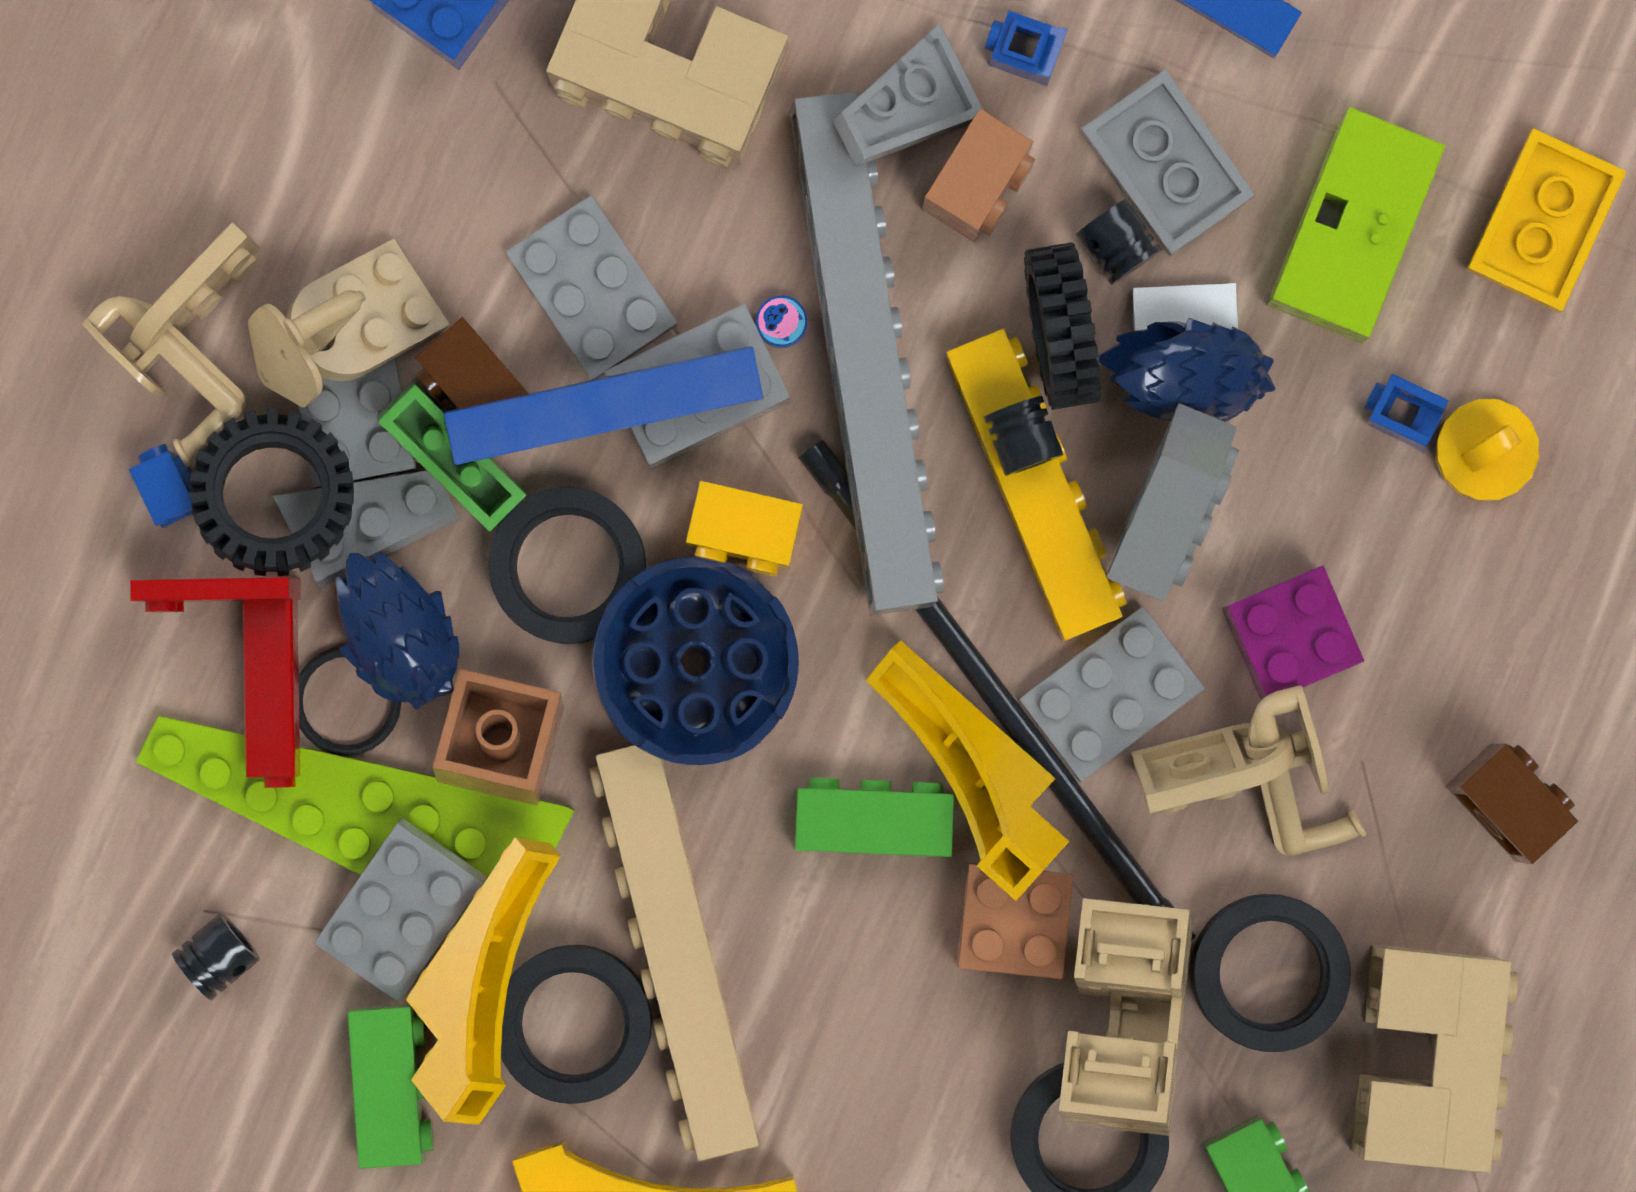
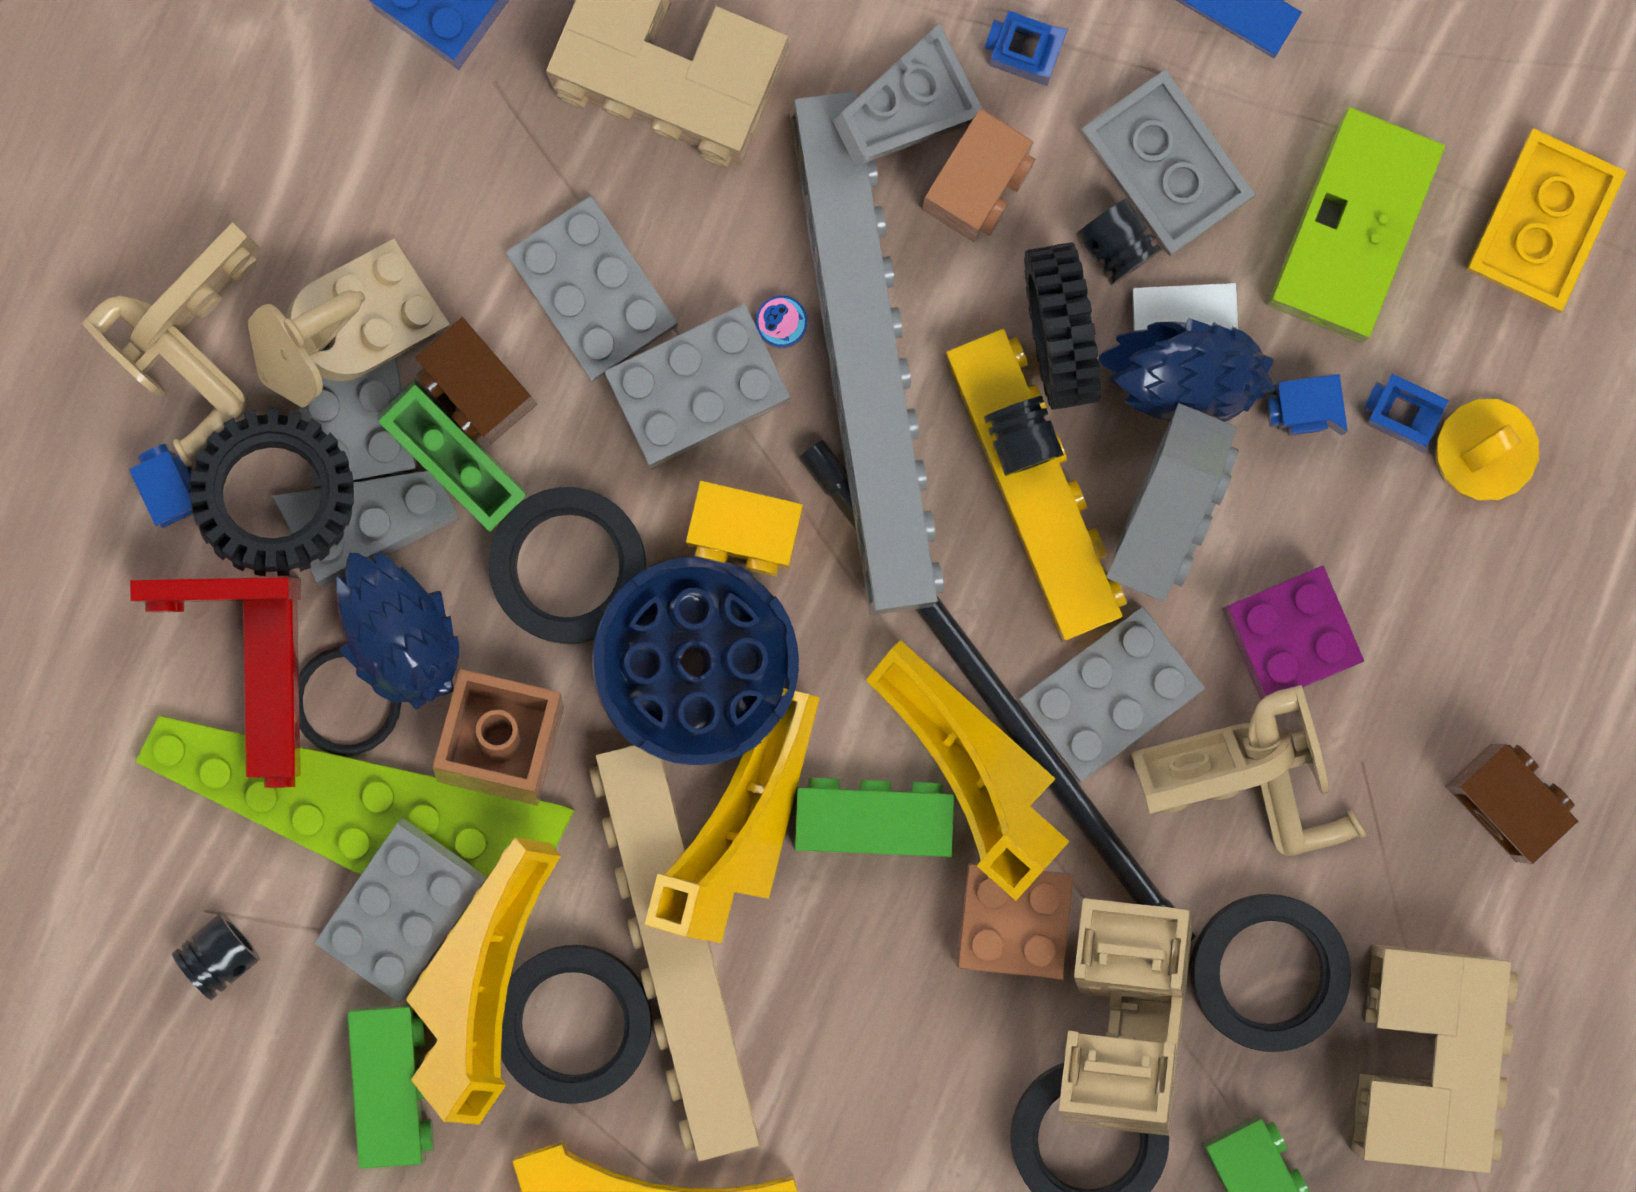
(603, 405): blue tile -> none
(741, 838): none -> yellow arch
(1308, 405): none -> blue window

